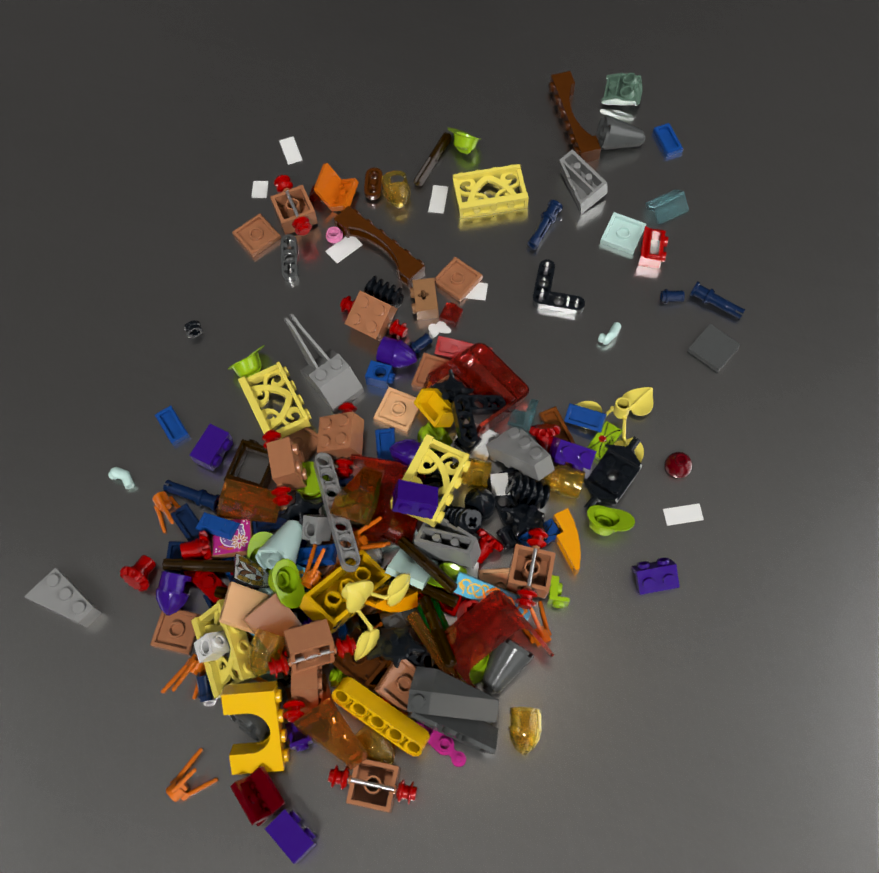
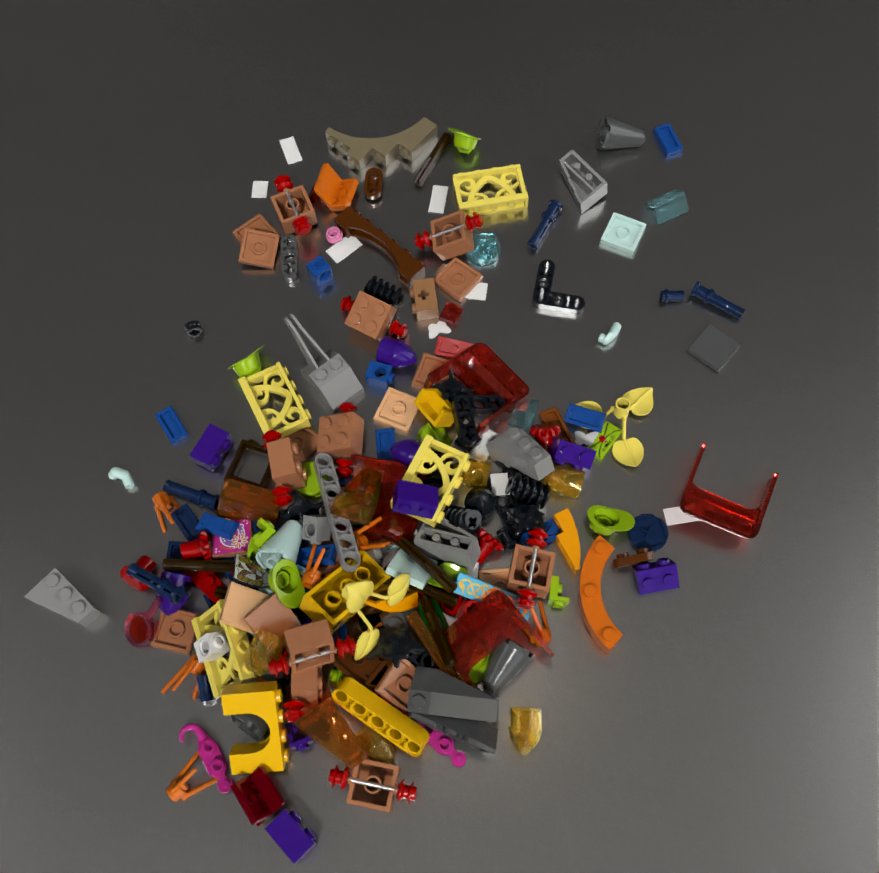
(140, 625): none -> piece
(162, 586): none -> dark blue pin
(210, 756): none -> dark pink piece
(258, 248): none -> nougat tile
(260, 538): none -> lime bracket
(319, 271): none -> blue brick
(384, 150): none -> dark tan arch
(398, 192): clear yellow helmet -> none
(420, 343): dark blue pin -> none
(450, 234): none -> nougat brick
(486, 250): none -> clear light blue tile
(584, 144): reddish brown arch -> none
(587, 439): none -> white sticker
(590, 599): none -> orange brick
(619, 460): black plate -> none
(623, 89): sand green slope -> none
(624, 558): none -> reddish brown plate
(648, 532): none -> dark blue tile
(652, 260): red window -> none
(678, 465): dark red brick -> none
(720, 511): none -> clear red windscreen

